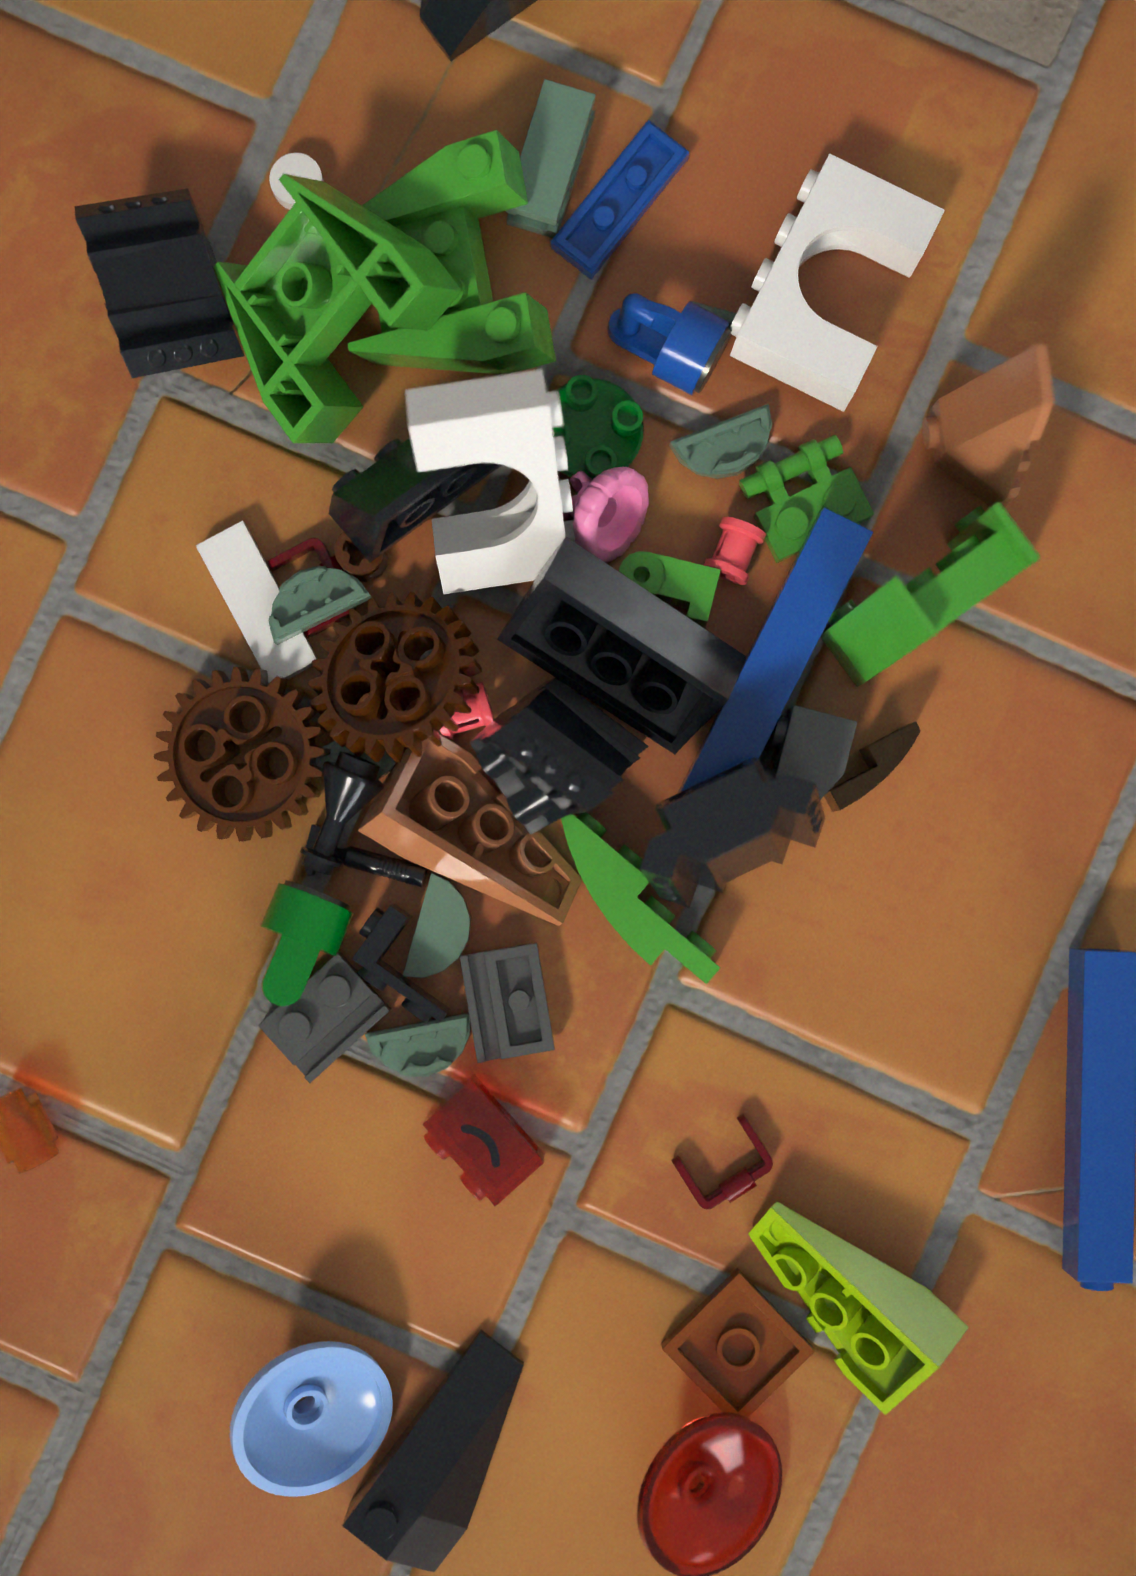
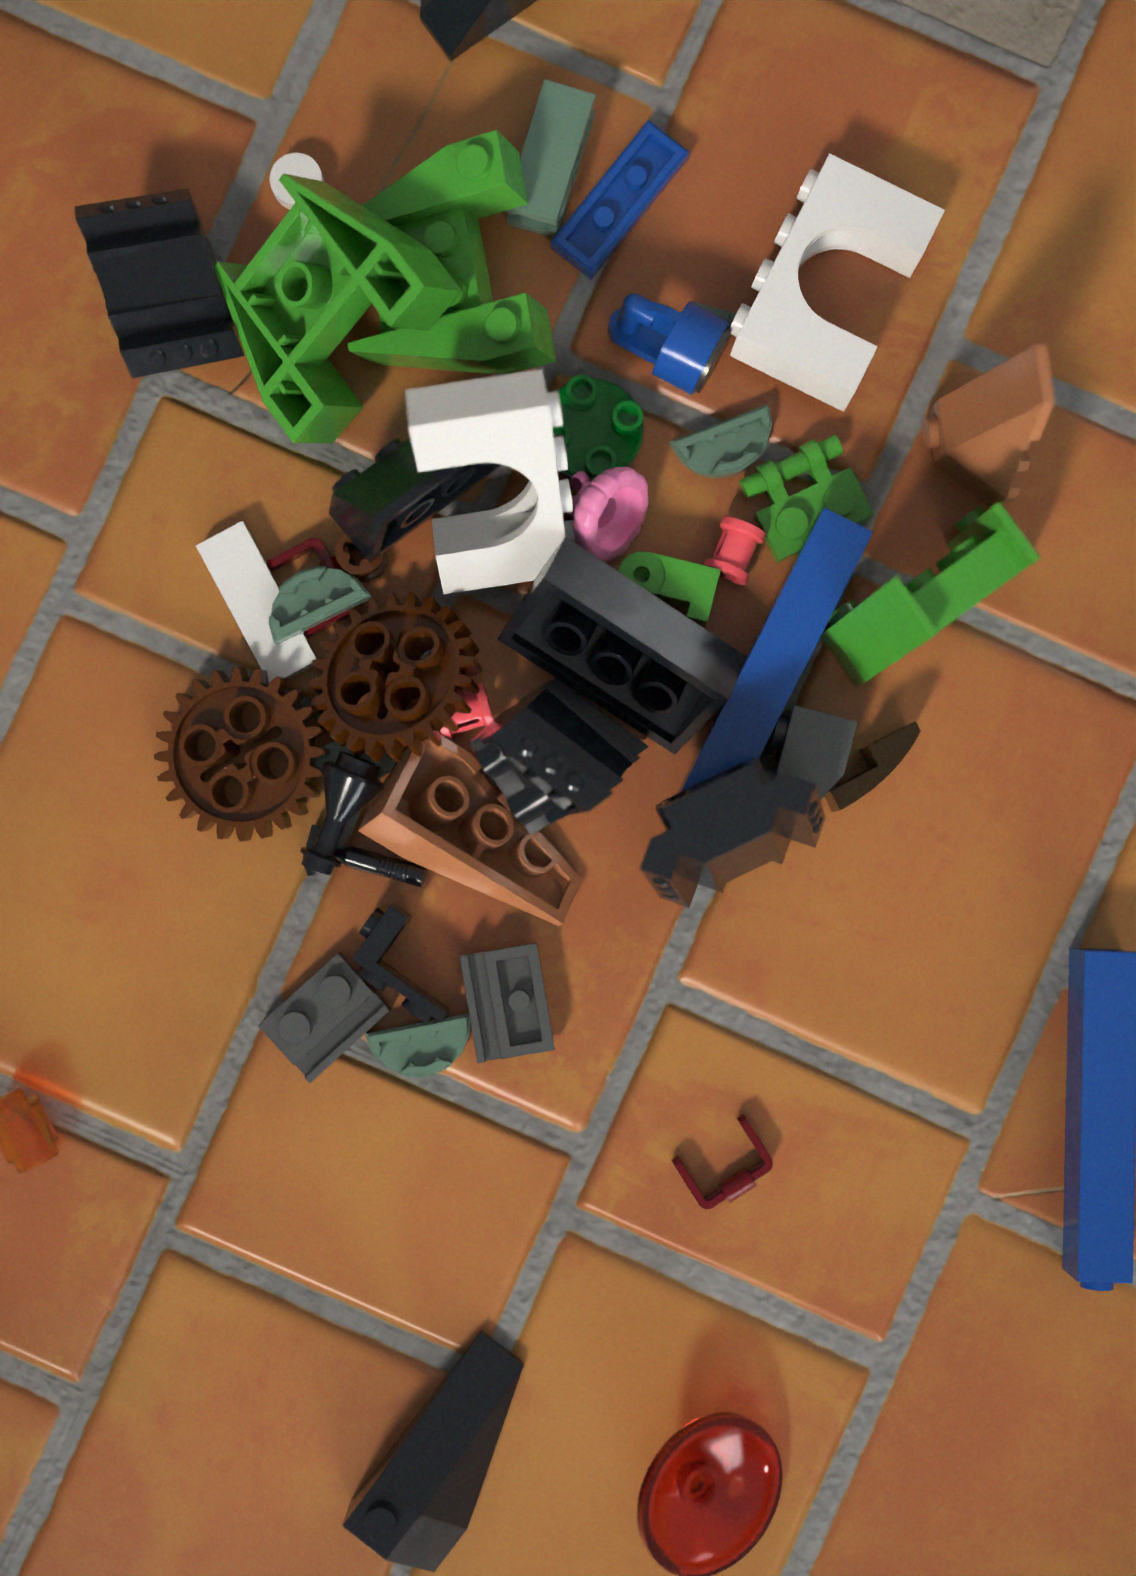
(307, 925): green piece -> none
(319, 1440): light blue dish -> none
(440, 930): sand green tile -> none
(482, 1141): clear red brick -> none
(615, 883): bright green slope -> none
(737, 1346): dark orange tile -> none
(879, 1320): lime wedge -> none

